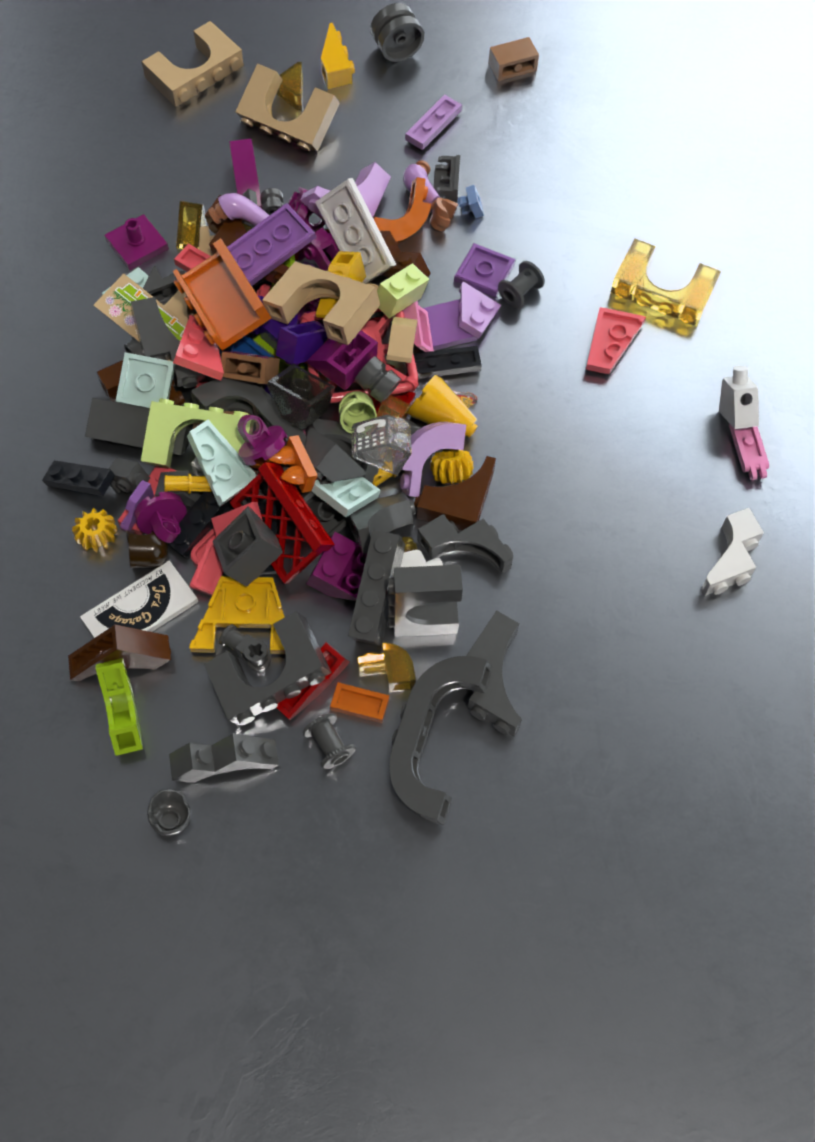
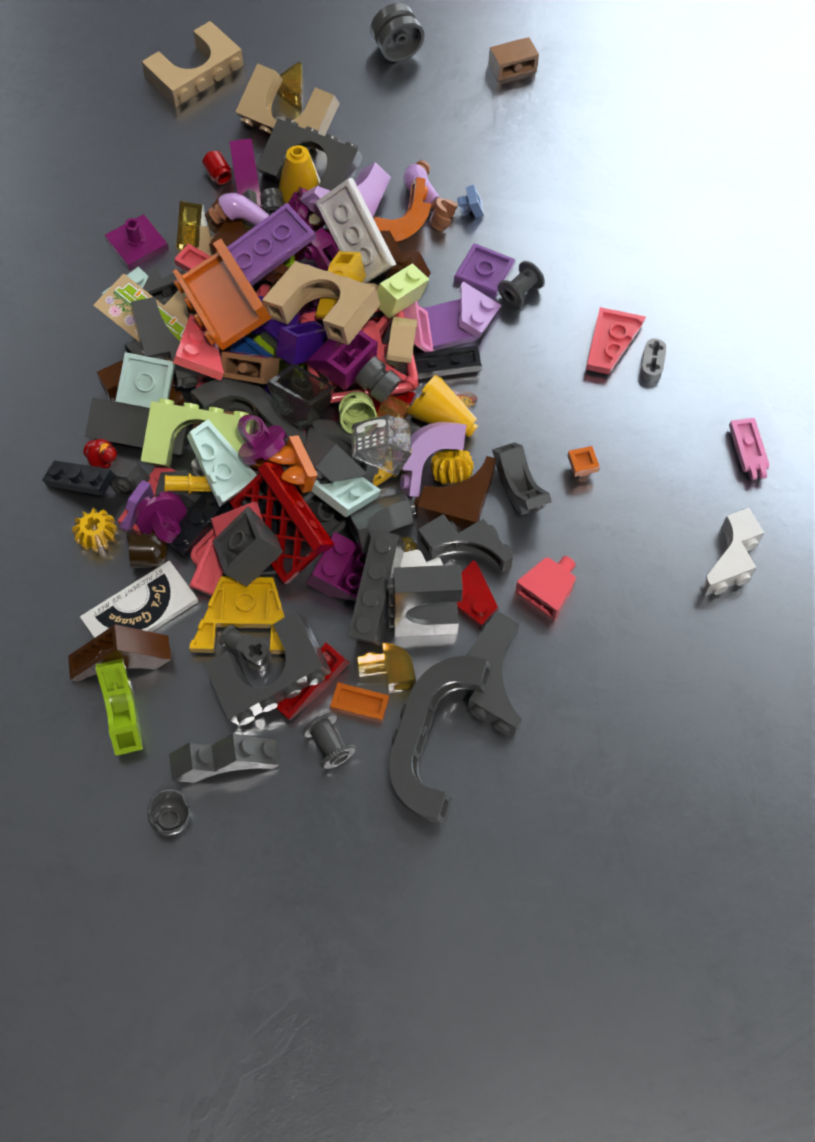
(100, 453): none -> red animal
(217, 167): none -> red brick
(297, 172): none -> yellow cone
(335, 64): yellow slope -> none
(341, 158): none -> dark grey arch
(433, 122): lavender plate -> none
(447, 177): dark grey hinge -> none
(477, 600): none -> red wing
(517, 479): none -> dark grey arch
(548, 585): none -> coral torso
(583, 461): none -> orange tile
(649, 359): none -> light grey beam
(684, 304): clear yellow arch -> none
(739, 399): white torso -> none

